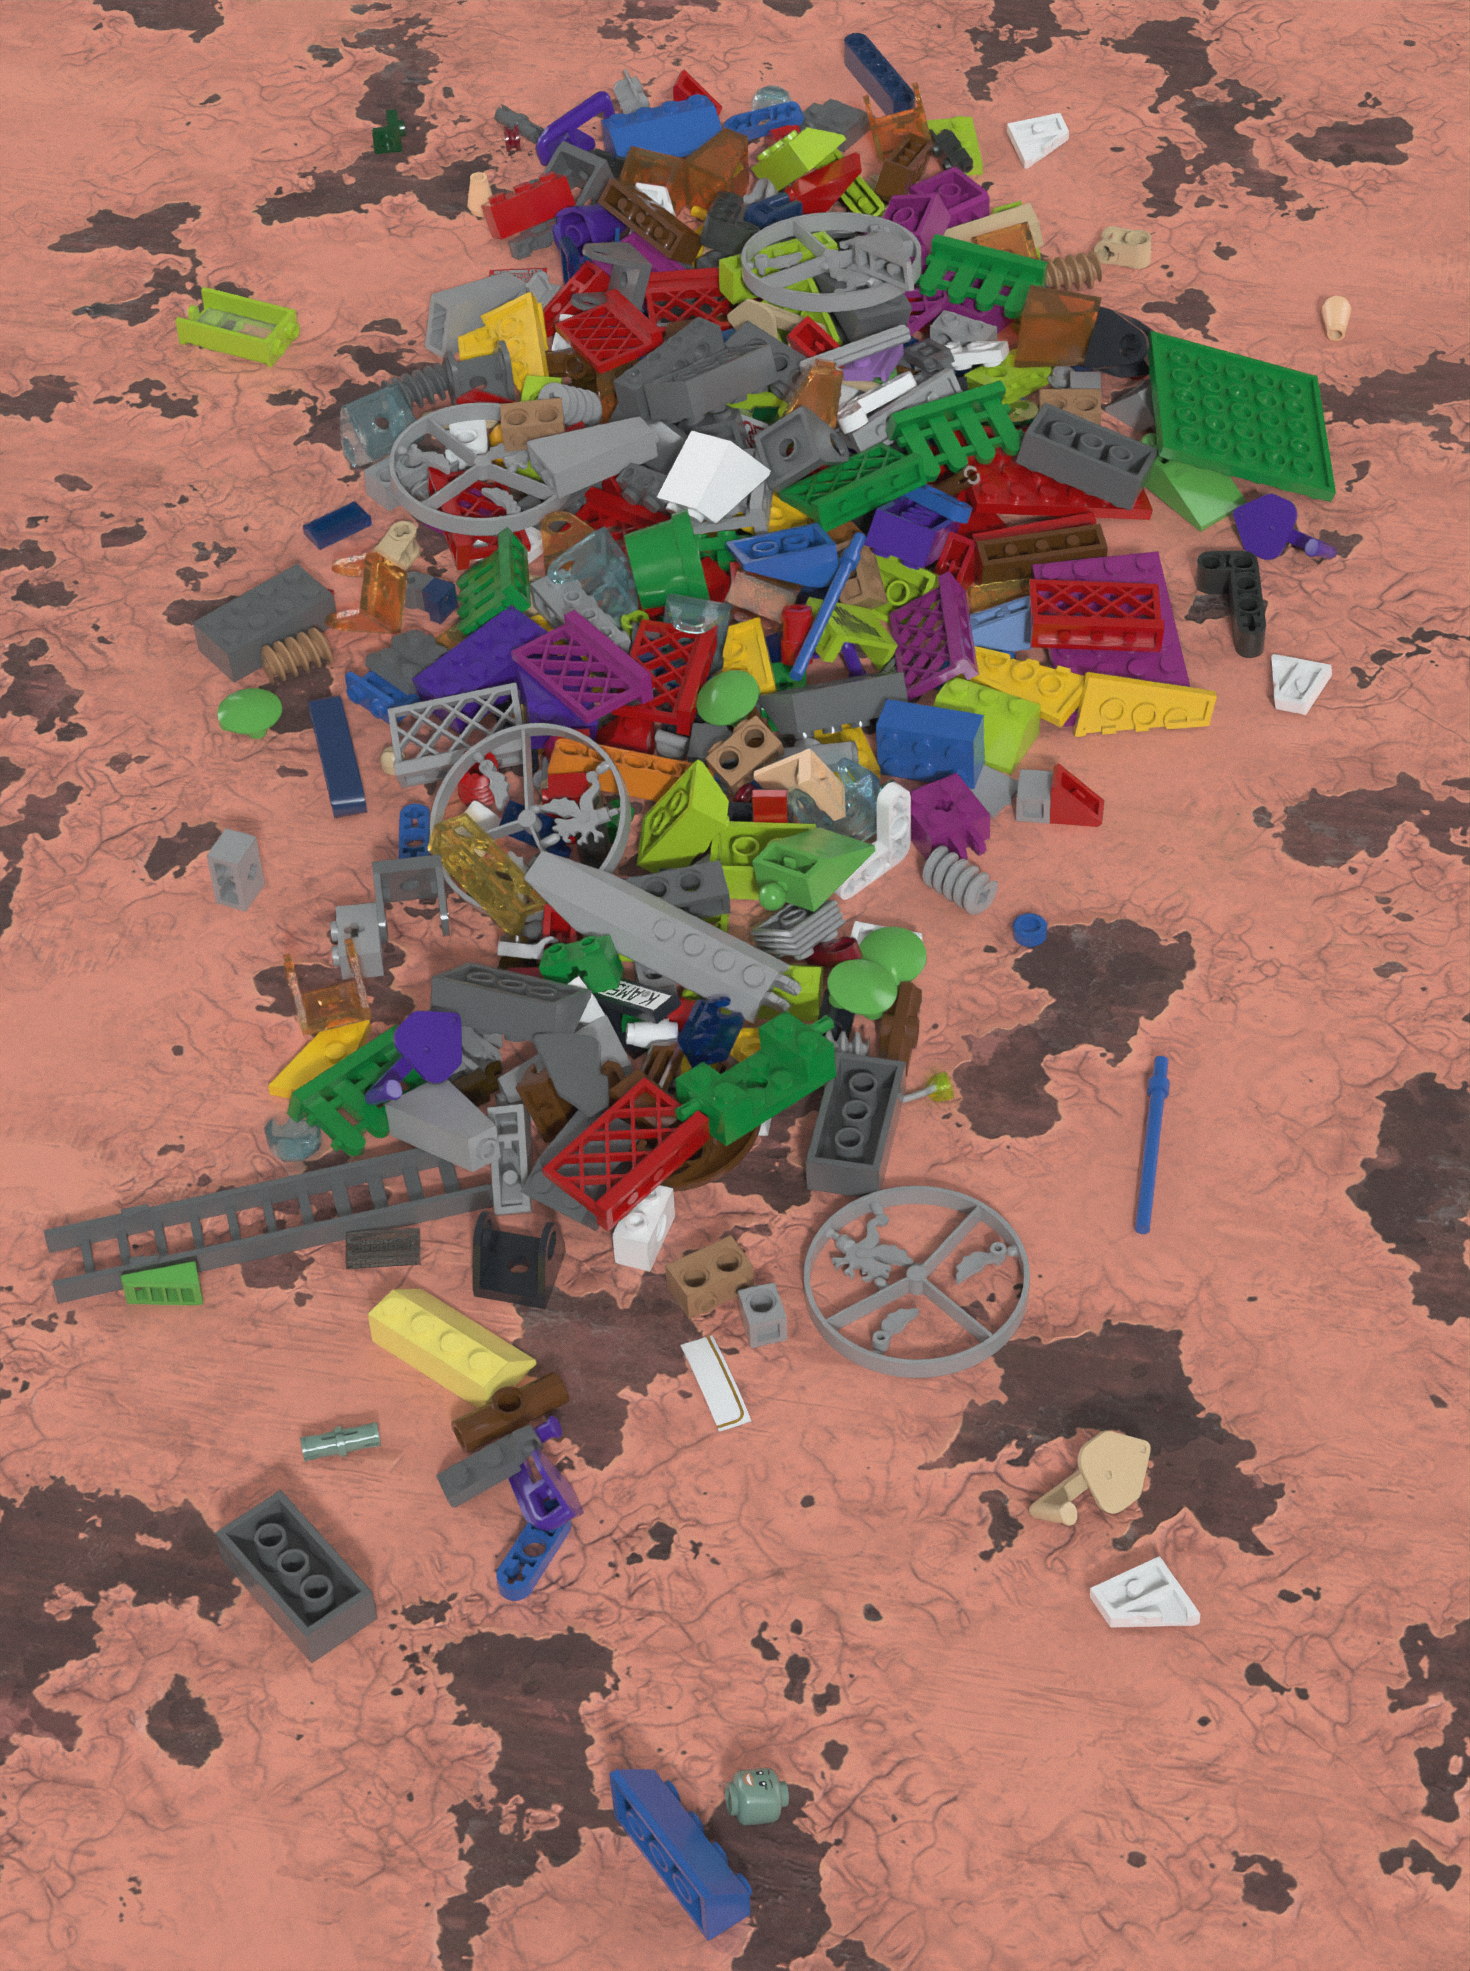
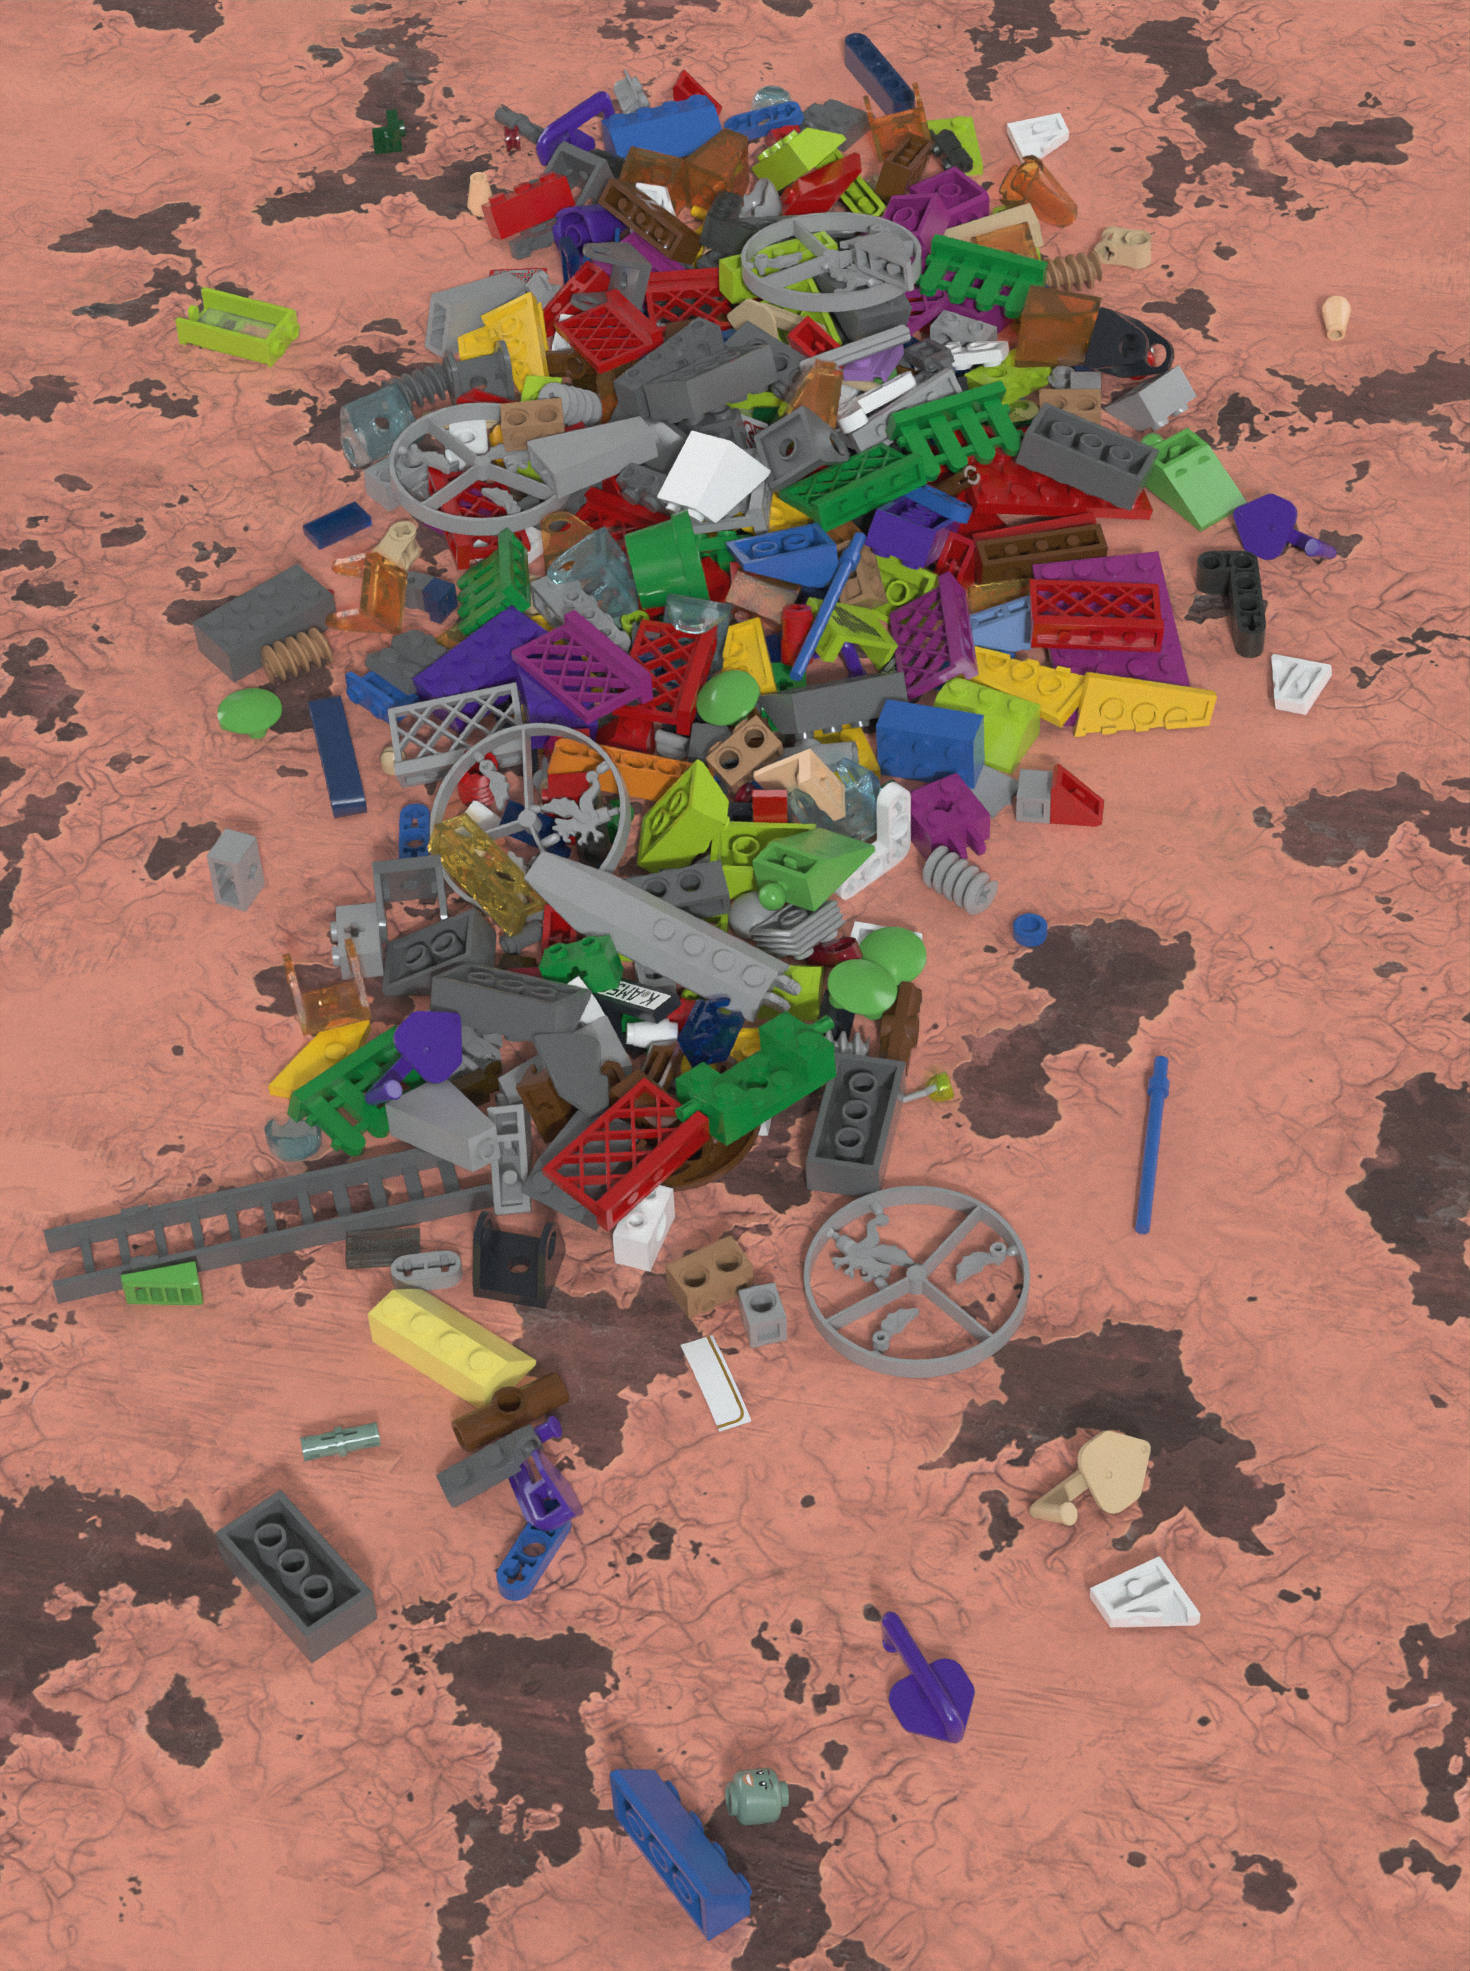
(427, 1270): none -> light grey beam
(436, 949): none -> dark grey slope
(518, 946): plate -> none
(747, 914): none -> light grey hair
(772, 210): dark blue piece -> none
(935, 1696): none -> dark purple piece
(1037, 185): none -> clear orange cone
(1239, 416): green plate -> none

